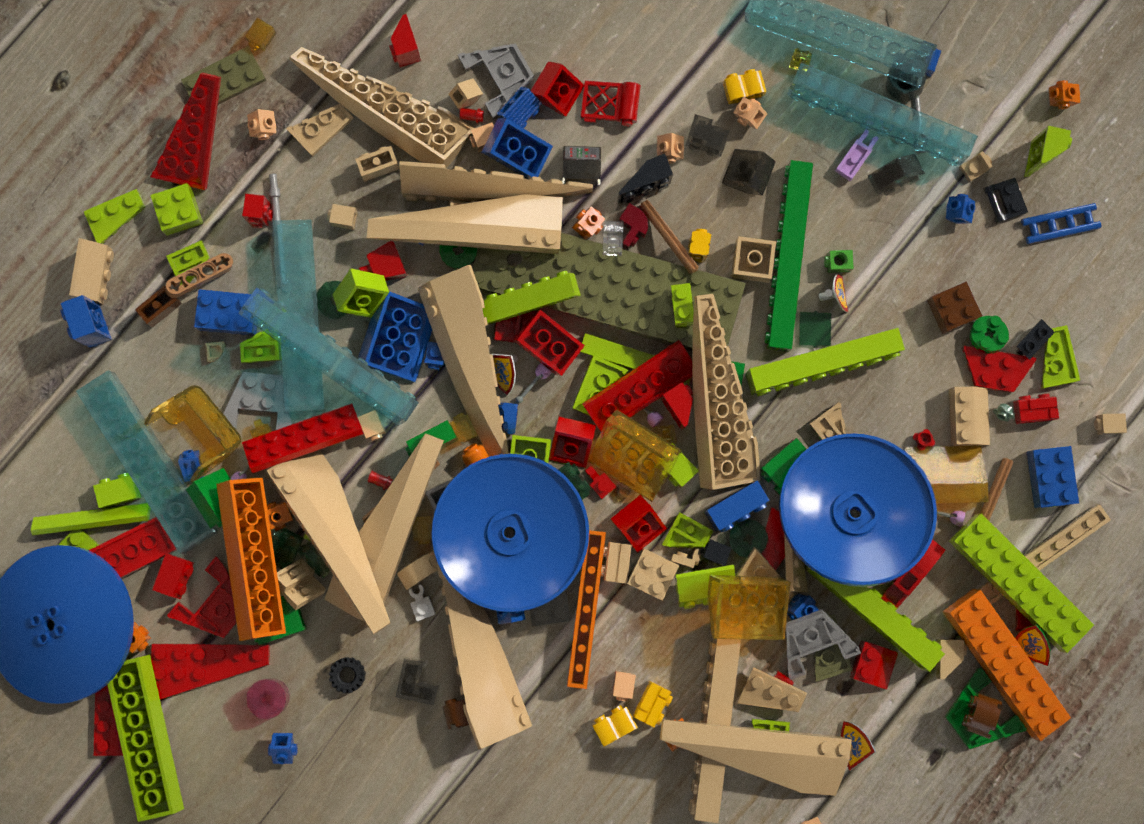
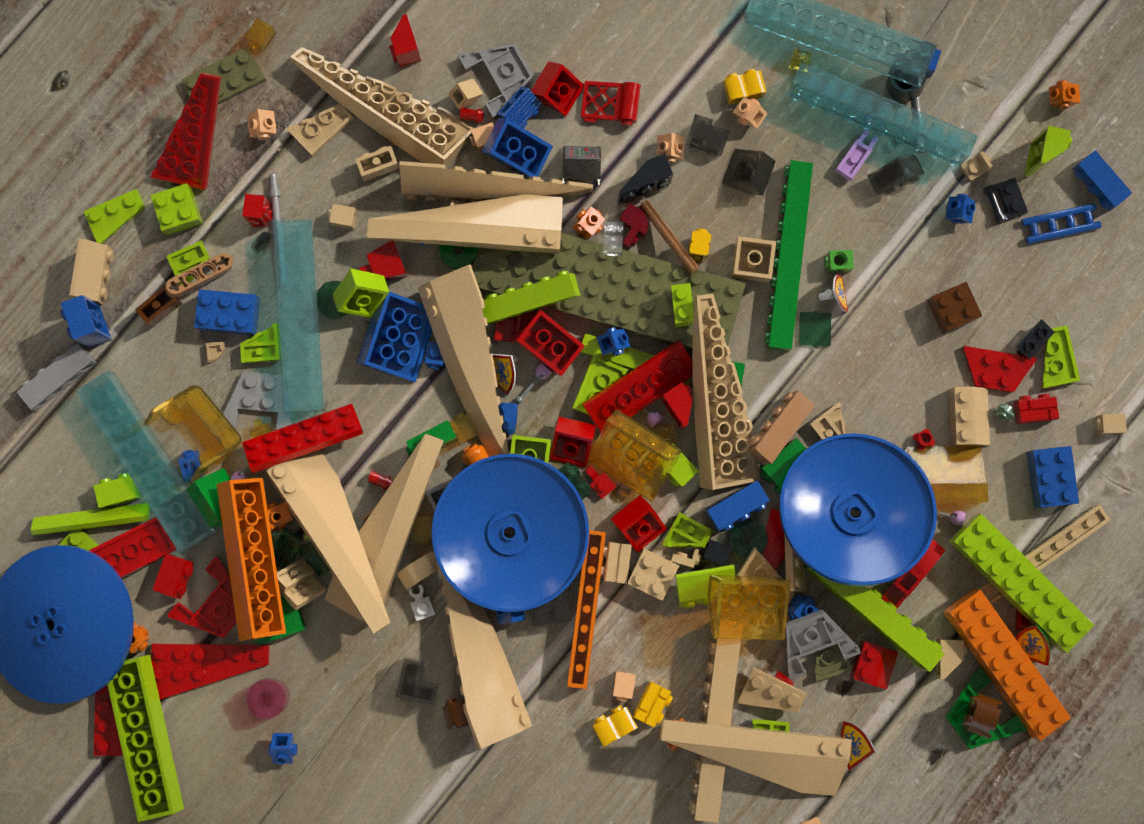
(56, 377): none -> light grey brick
(328, 357): clear light blue brick -> none
(335, 678): black tyre -> none
(372, 425): light nougat brick -> none
(613, 342): none -> blue brick
(780, 427): none -> medium nougat brick
(831, 360): lime brick -> none
(996, 326): green plate -> none
(996, 487): medium nougat axle -> none
(1102, 181): none -> blue brick

